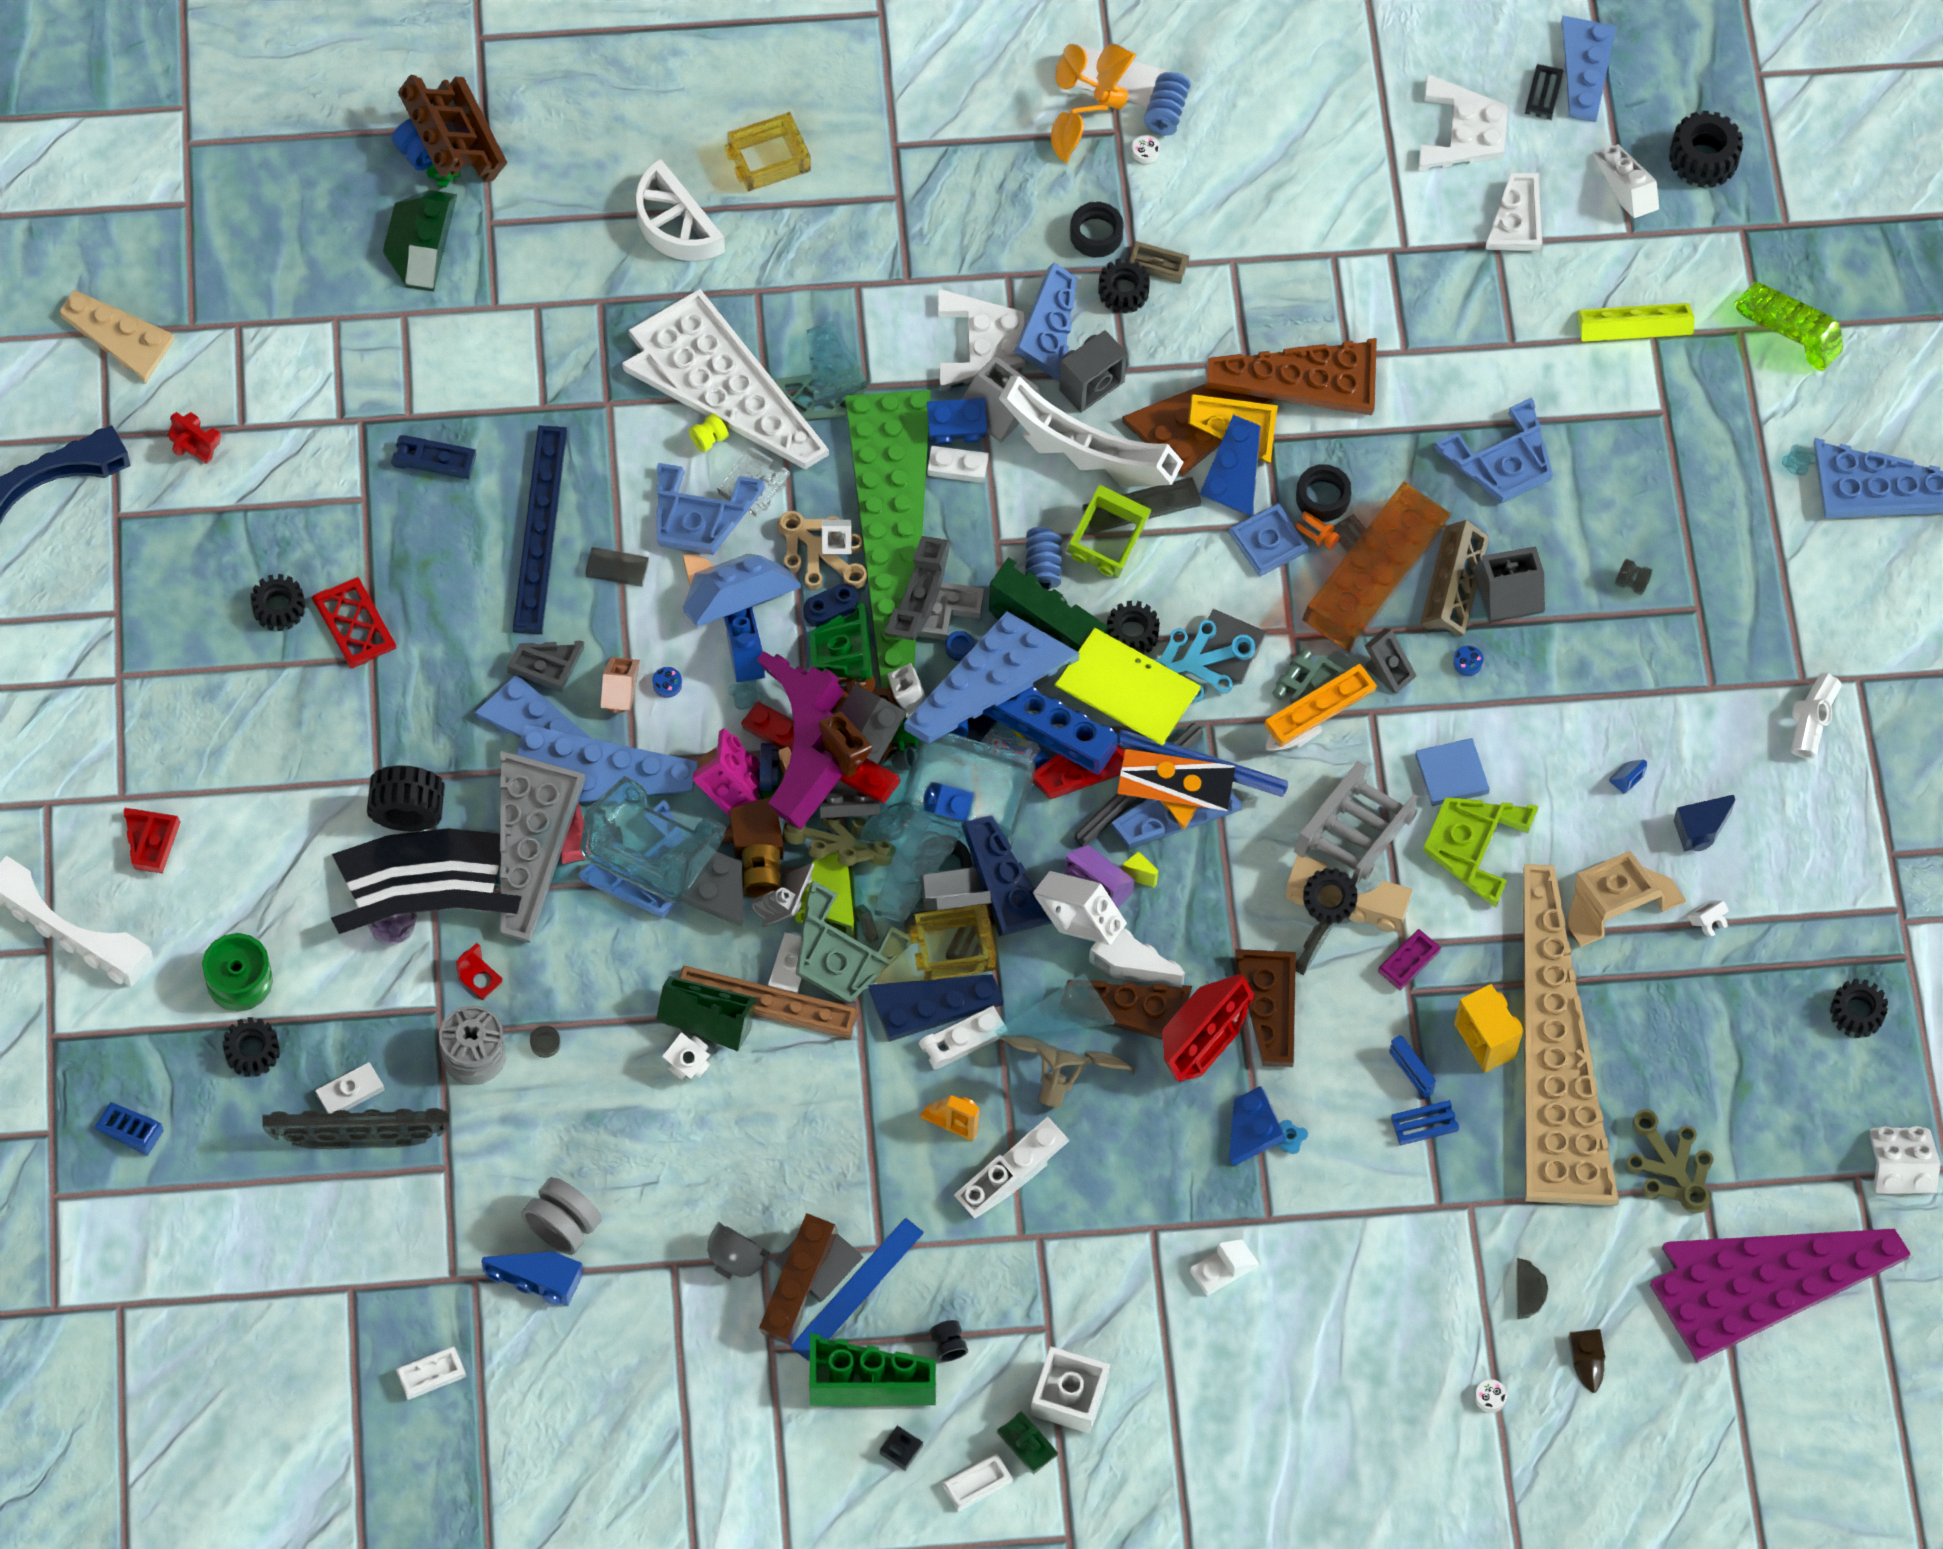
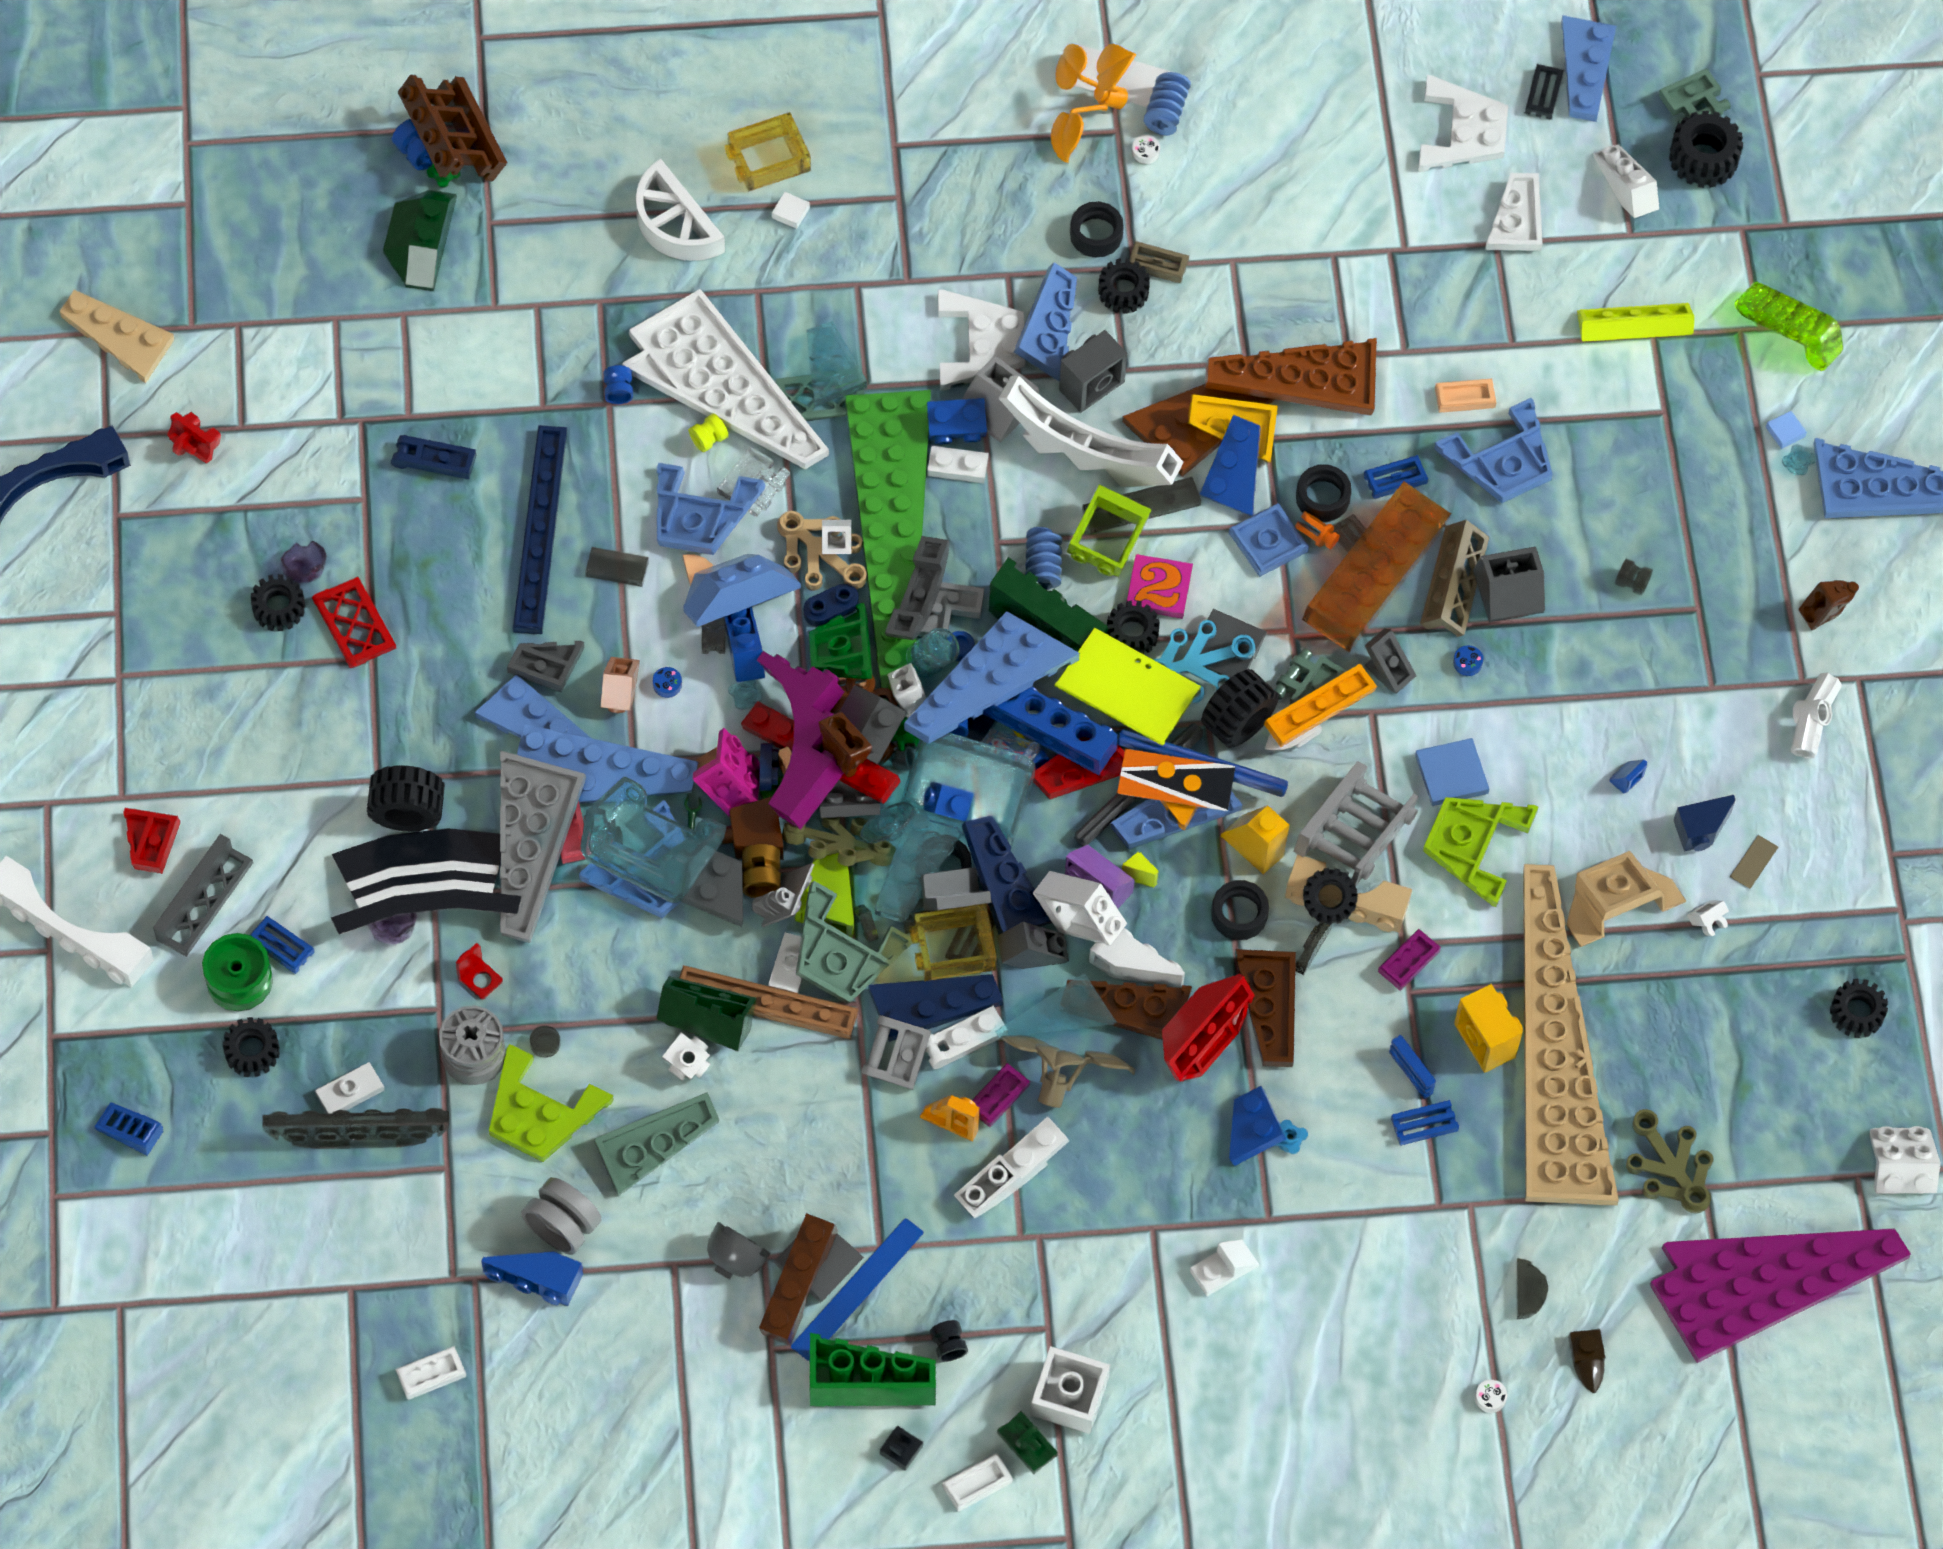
(193, 889): none -> dark grey fence
(300, 959): none -> blue tile
(304, 562): none -> clear purple hair
(534, 1120): none -> lime wing
(618, 384): none -> blue wheel
(649, 1142): none -> sand green wing
(692, 813): none -> dark green hand
(713, 639): none -> clear smoke wheel
(790, 210): none -> white tile
(906, 1055): none -> light grey plate
(933, 652): none -> clear light blue wheel
(1000, 1094): none -> magenta plate
(1032, 946): none -> dark grey slope
(1160, 585): none -> tile
(1239, 708): none -> black tyre
(1245, 889): none -> black tyre
(1259, 837): none -> yellow slope
(1389, 485): none -> blue tile
(1465, 395): none -> light nougat tile
(1692, 91): none -> sand green plate
(1754, 861): none -> dark tan sticker
(1786, 429): none -> light blue tile
(1827, 602): none -> reddish brown piece

